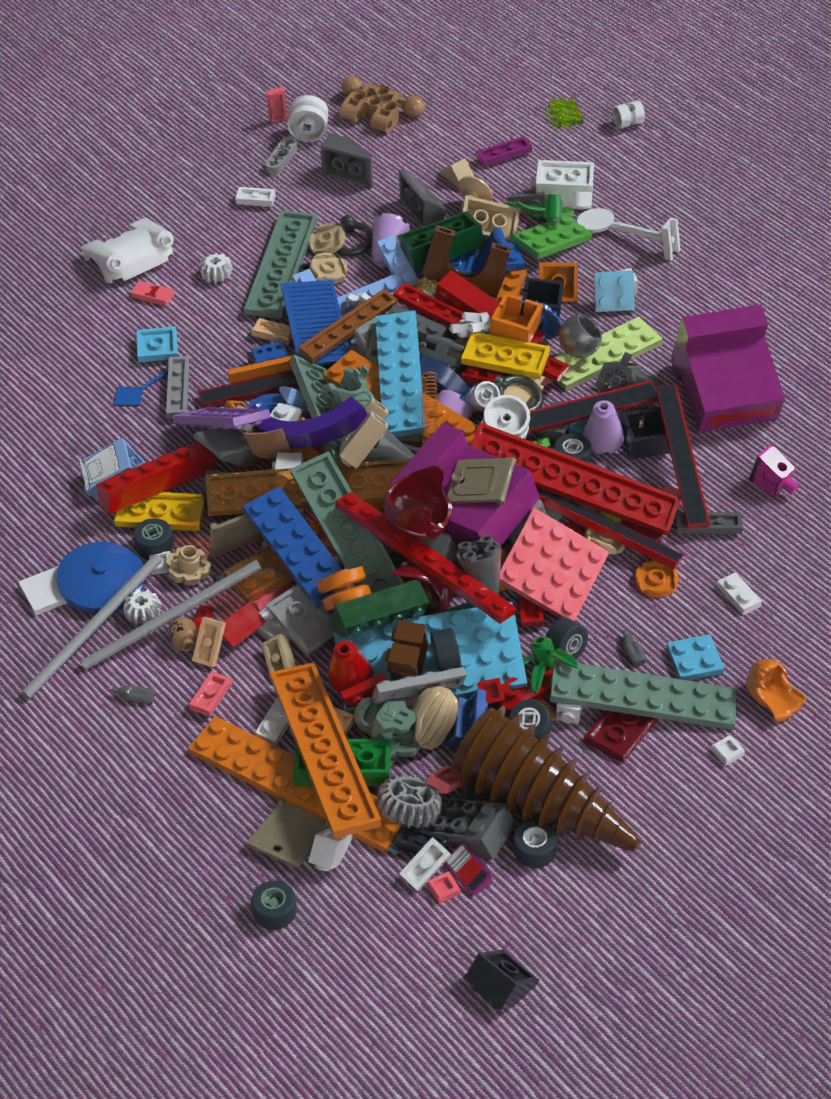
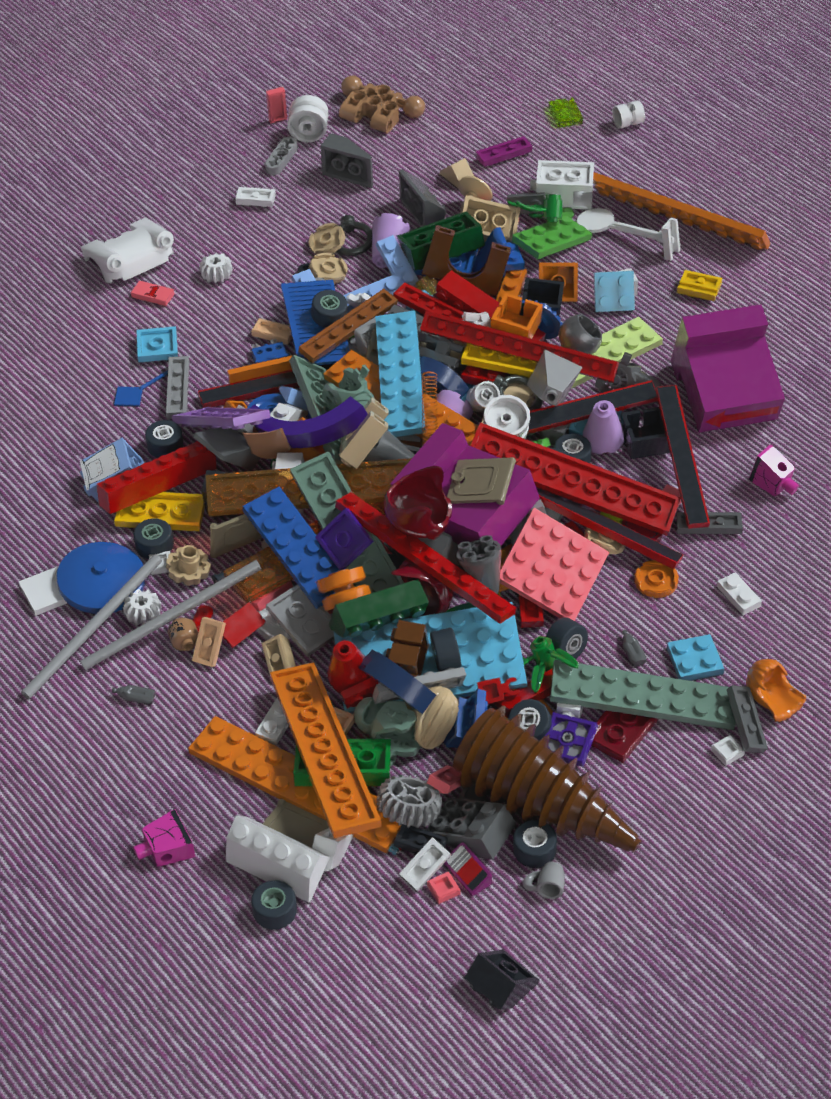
(163, 438): none -> black wheel
(165, 841): none -> dark pink torso
(210, 693): coral plate -> none
(274, 856): none -> white slope
(280, 263): sand green plate -> none
(328, 307): none -> black wheel
(344, 539): none -> dark purple plate
(397, 680): none -> dark blue arch
(514, 344): none -> red plate
(550, 881): none -> light grey piece
(553, 378): none -> light grey slope
(574, 735): none -> dark purple piece
(685, 212): none -> orange plate
(699, 285): none -> yellow plate
(747, 719): none -> dark grey plate

